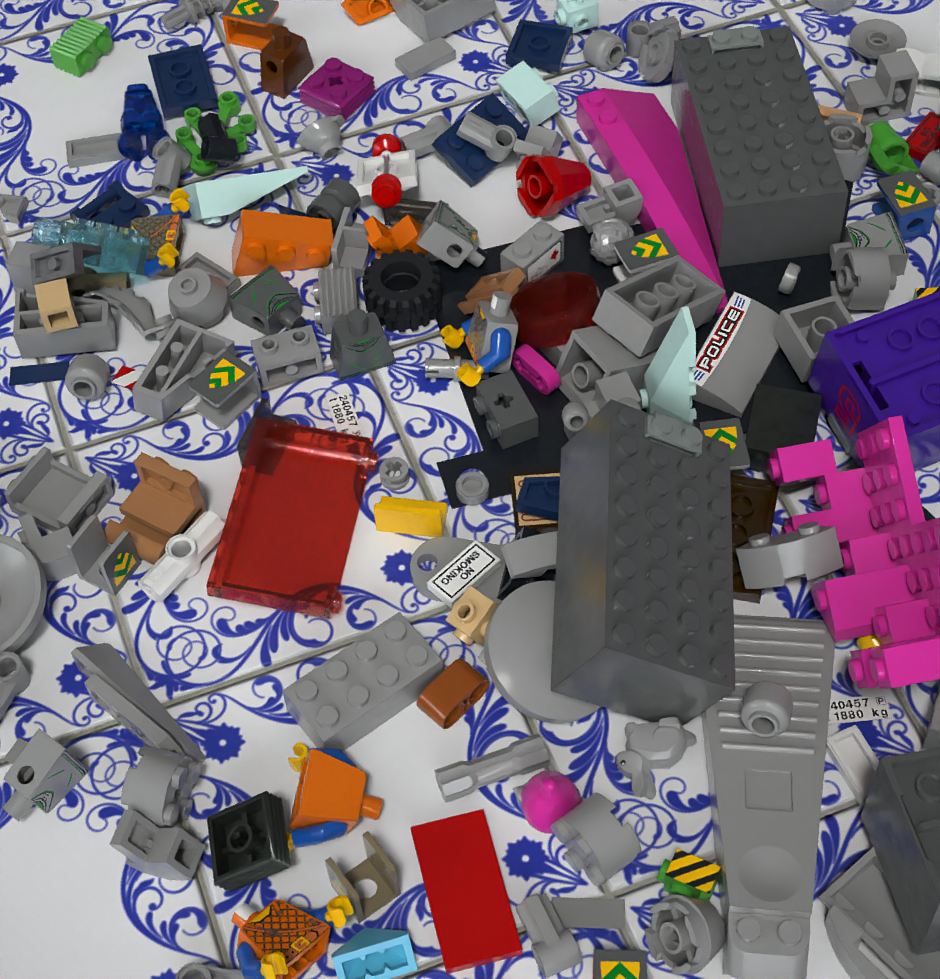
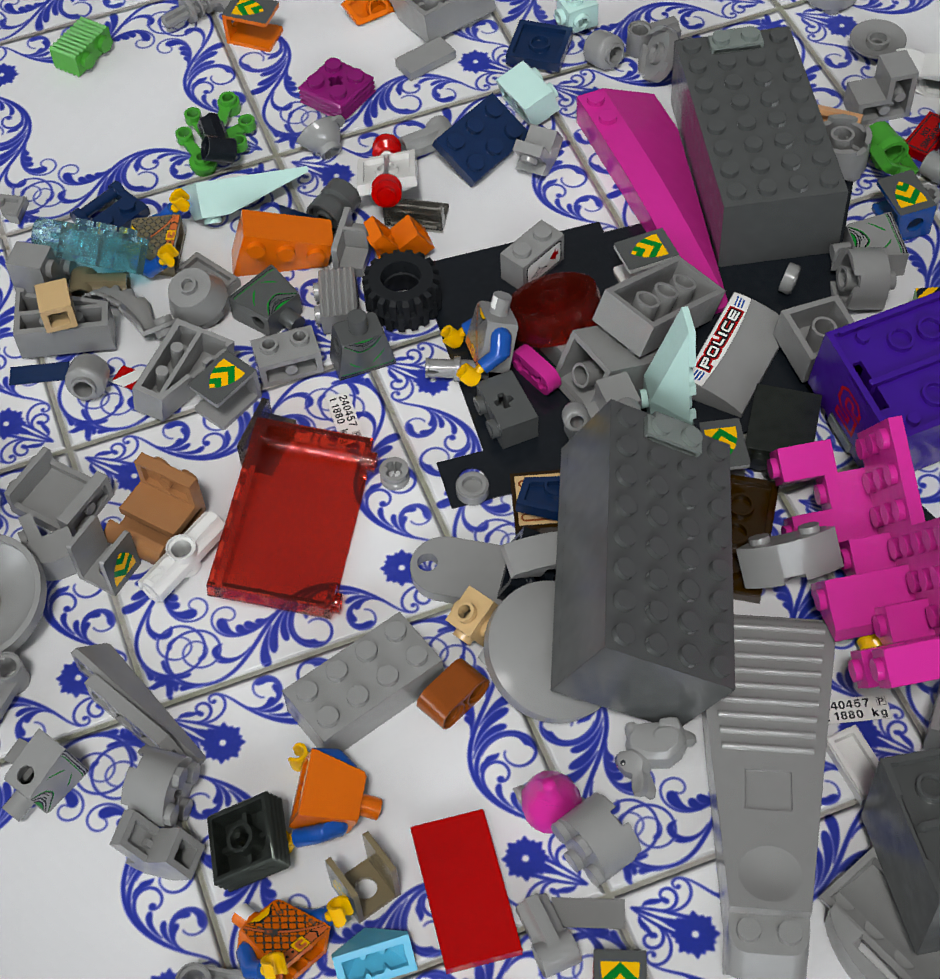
(60, 262): flat silver panel -> none
(93, 150): light grey tile -> none
(139, 119): clear blue piece -> none
(171, 162): light grey piece -> none
(182, 80): dark blue plate -> none
(284, 62): reddish brown torso -> none
(410, 516): yellow panel -> none
(450, 237): light grey torso -> none
(466, 569): white tile -> none
(467, 776): light grey axle -> none
(483, 290): medium nougat plate -> none
(485, 135): light grey piece -> none
(550, 183): red cone -> none
(605, 235): light grey piece -> none
(618, 201): light grey brick -> none
(685, 933): light grey cone -> none
(689, 876): brick -> none
(767, 709): light grey head -> none

